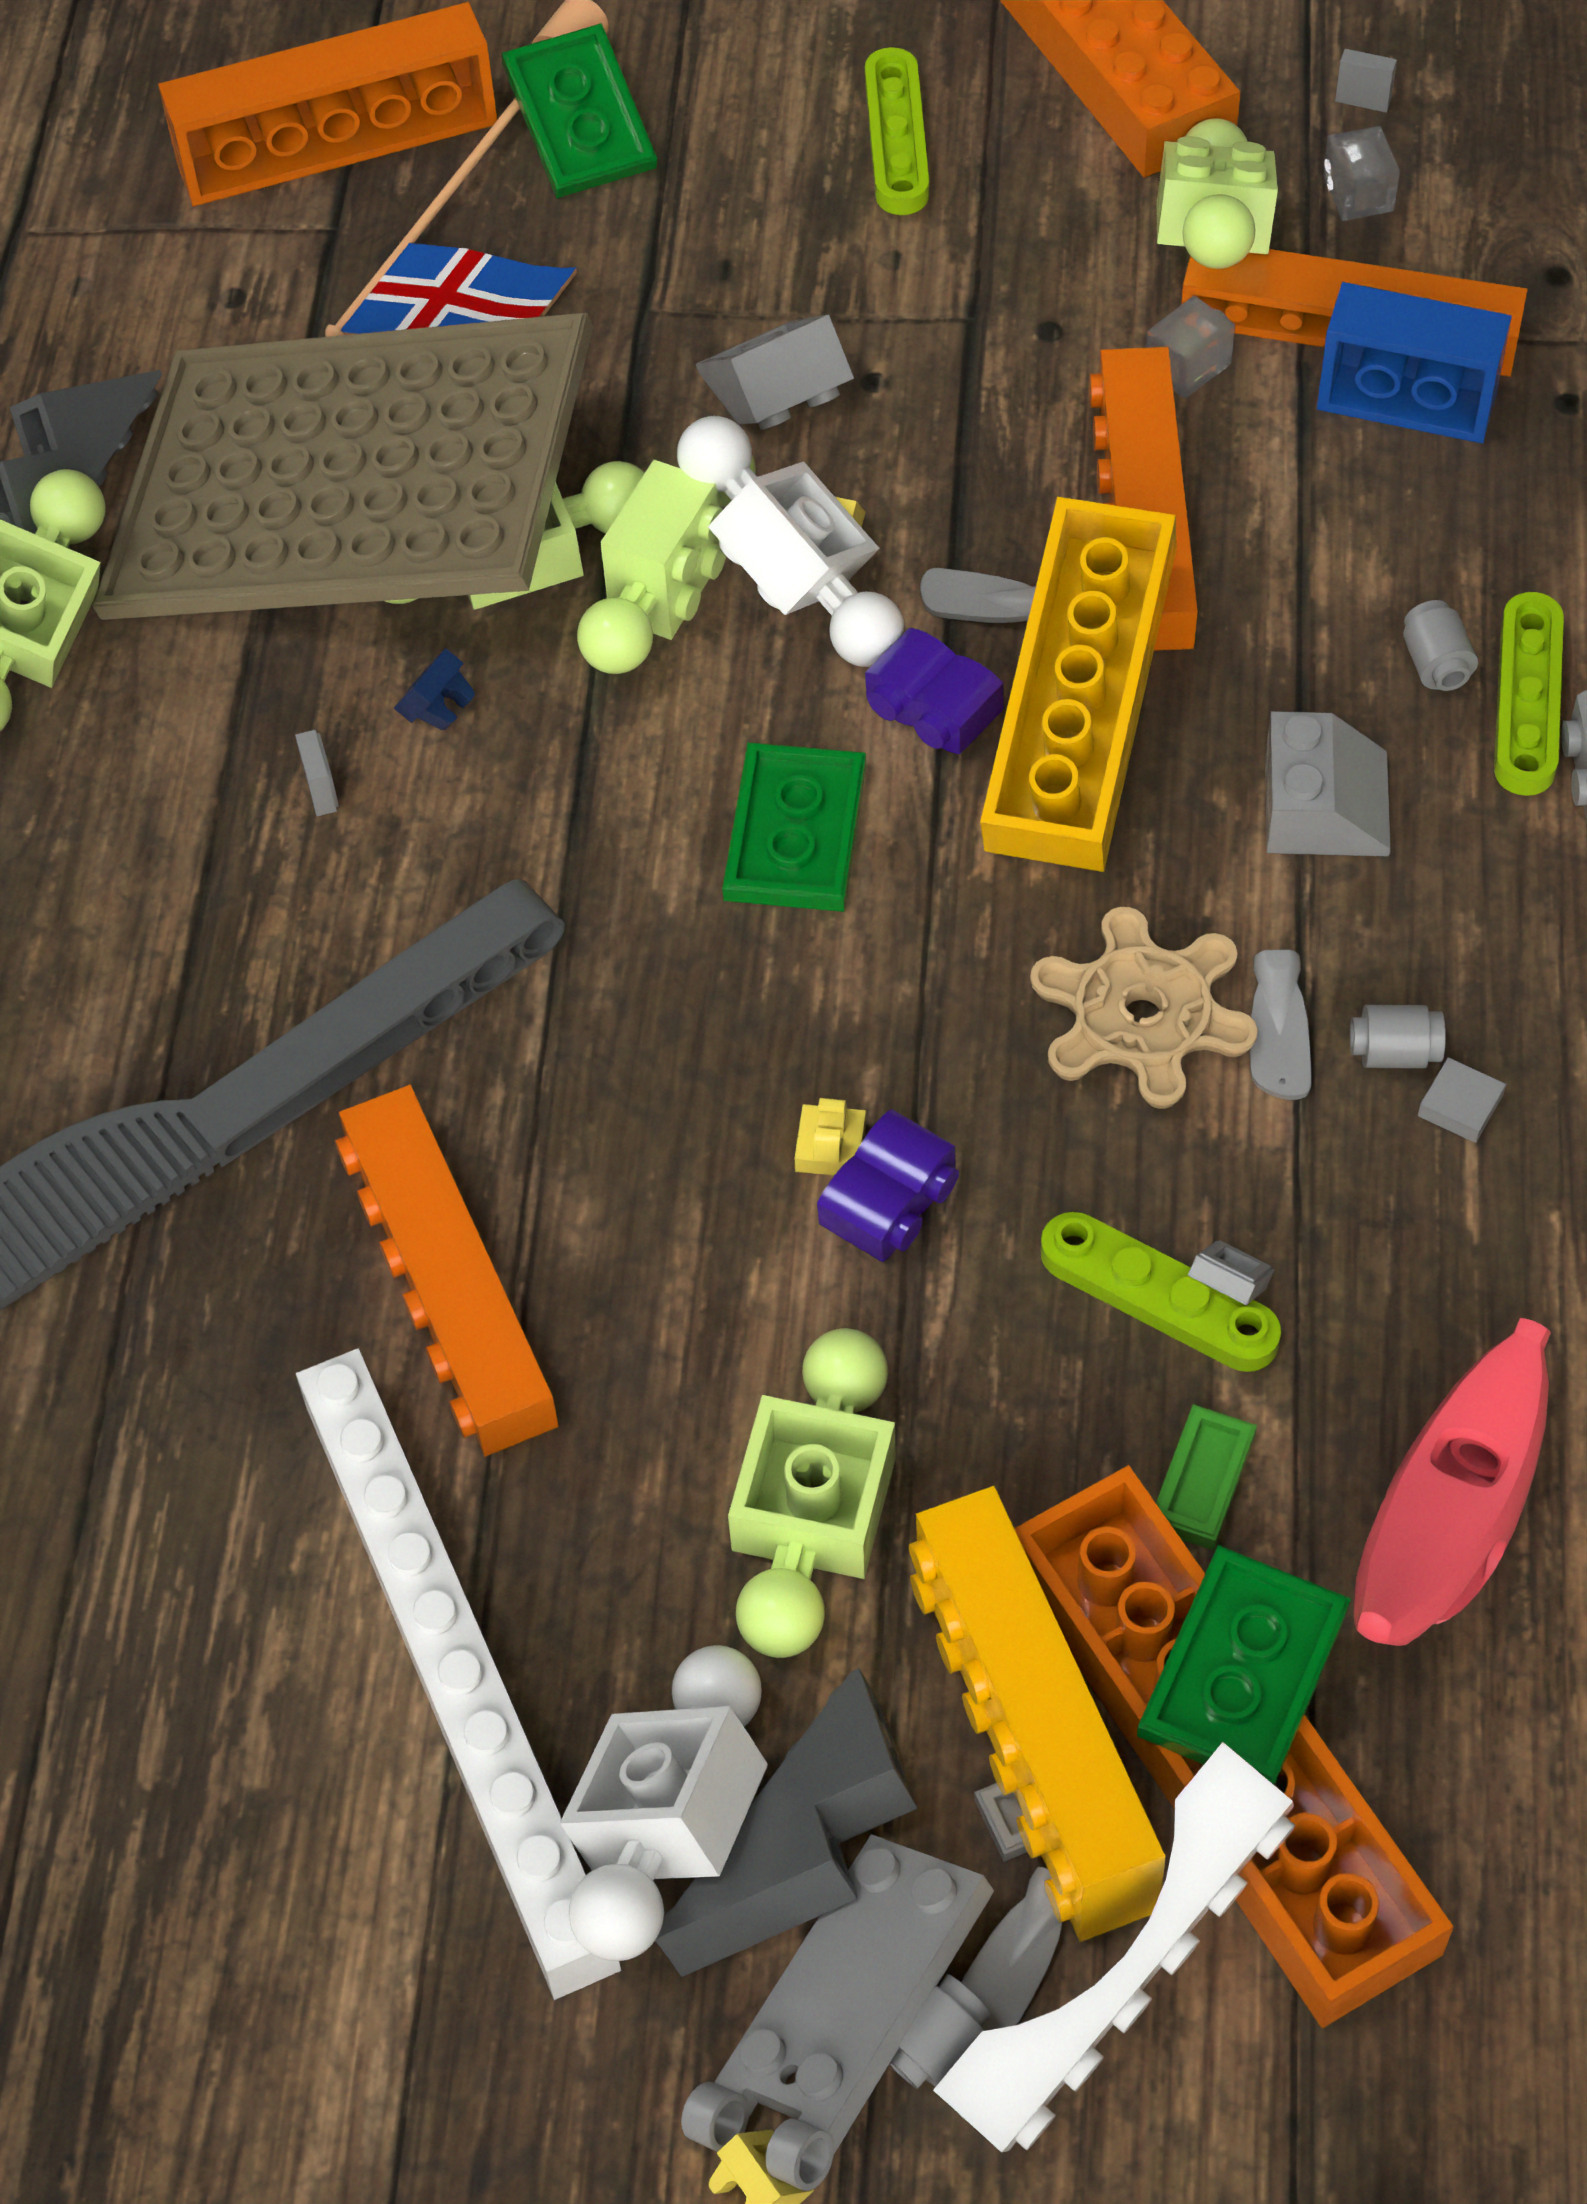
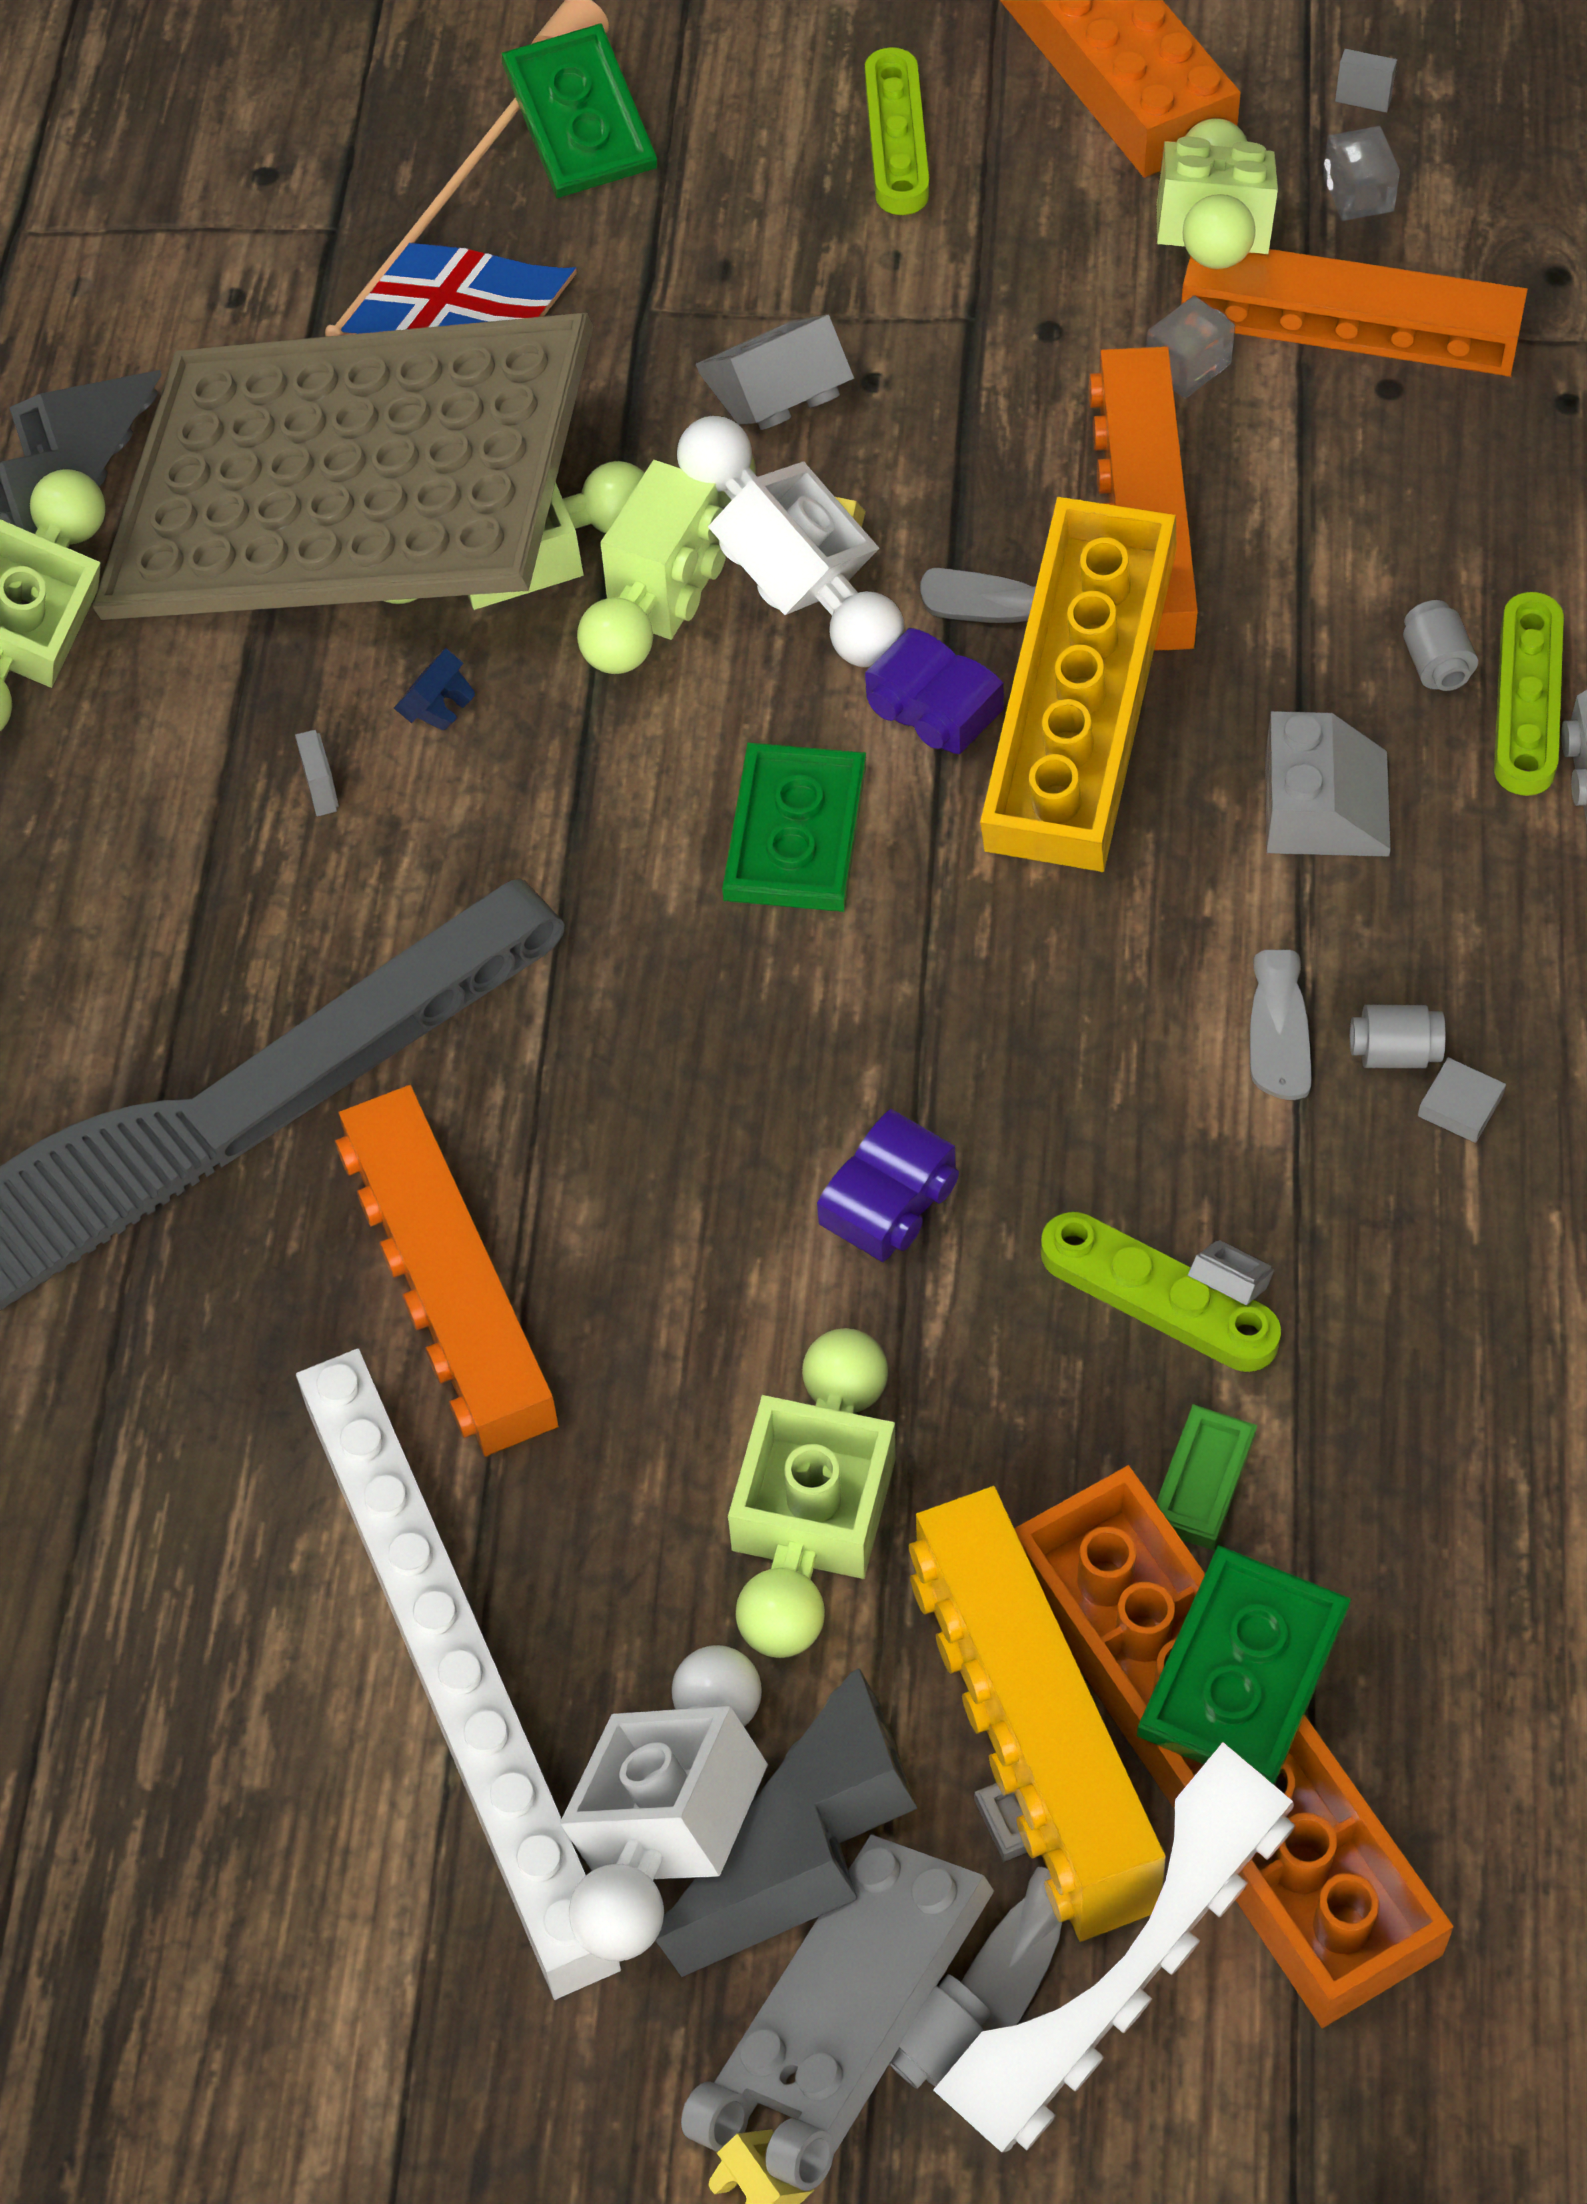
(330, 103): orange brick -> none
(828, 1136): light yellow tile -> none
(1135, 971): tan plate -> none
(1412, 362): blue brick -> none
(1456, 1494): coral piece -> none

